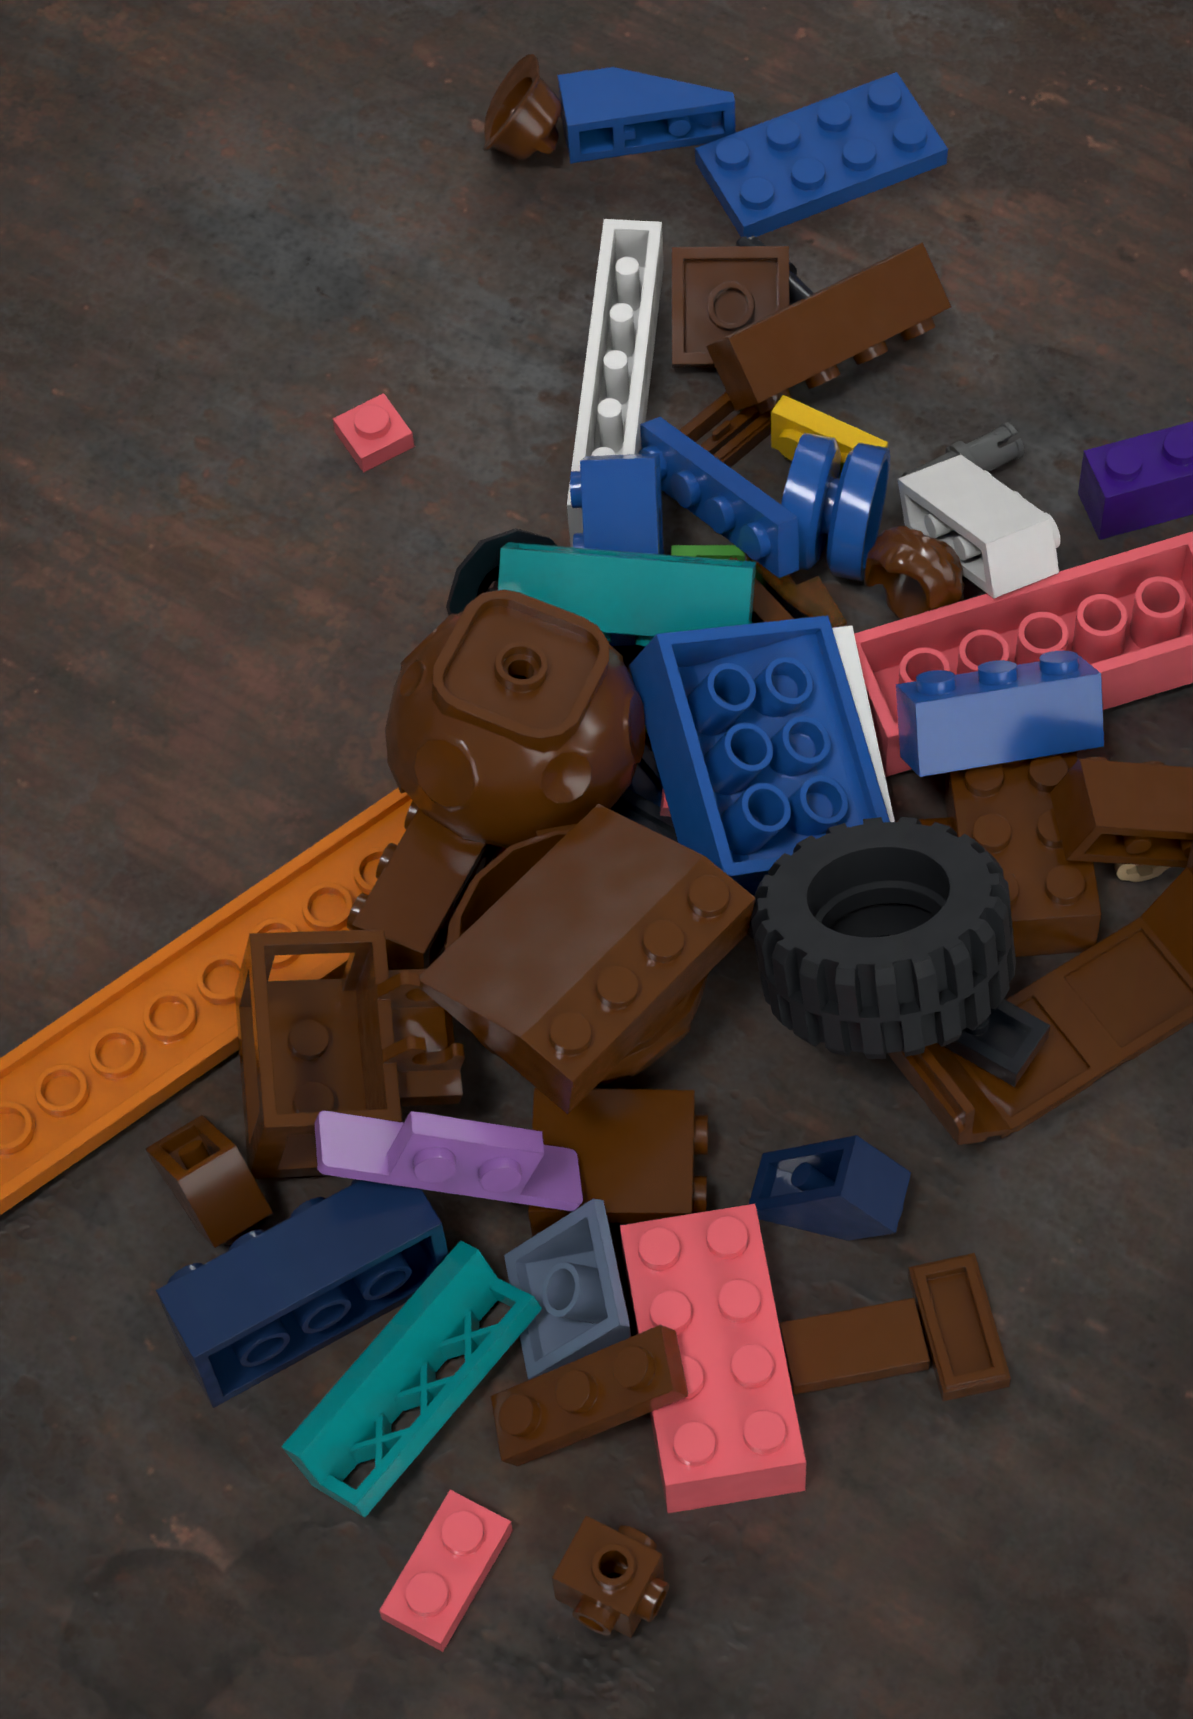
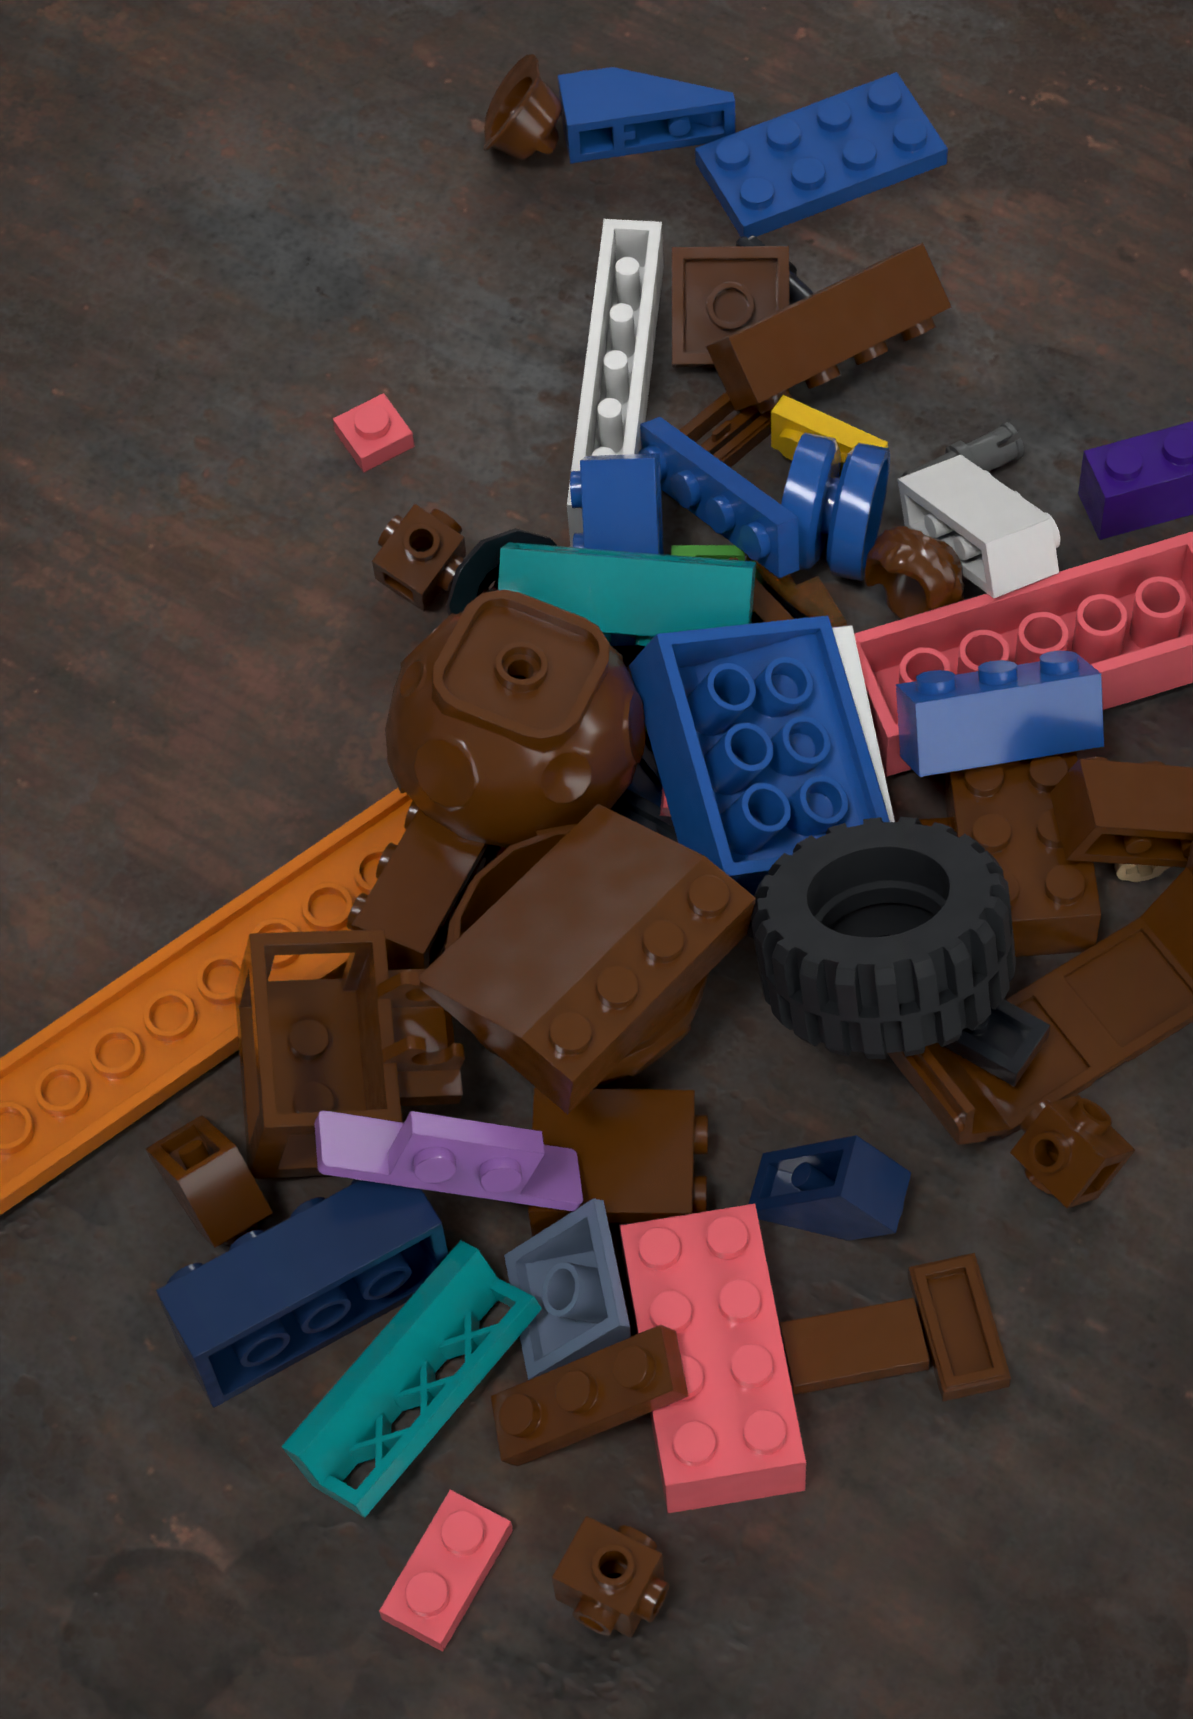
(419, 555): none -> reddish brown brick
(1071, 1149): none -> reddish brown brick

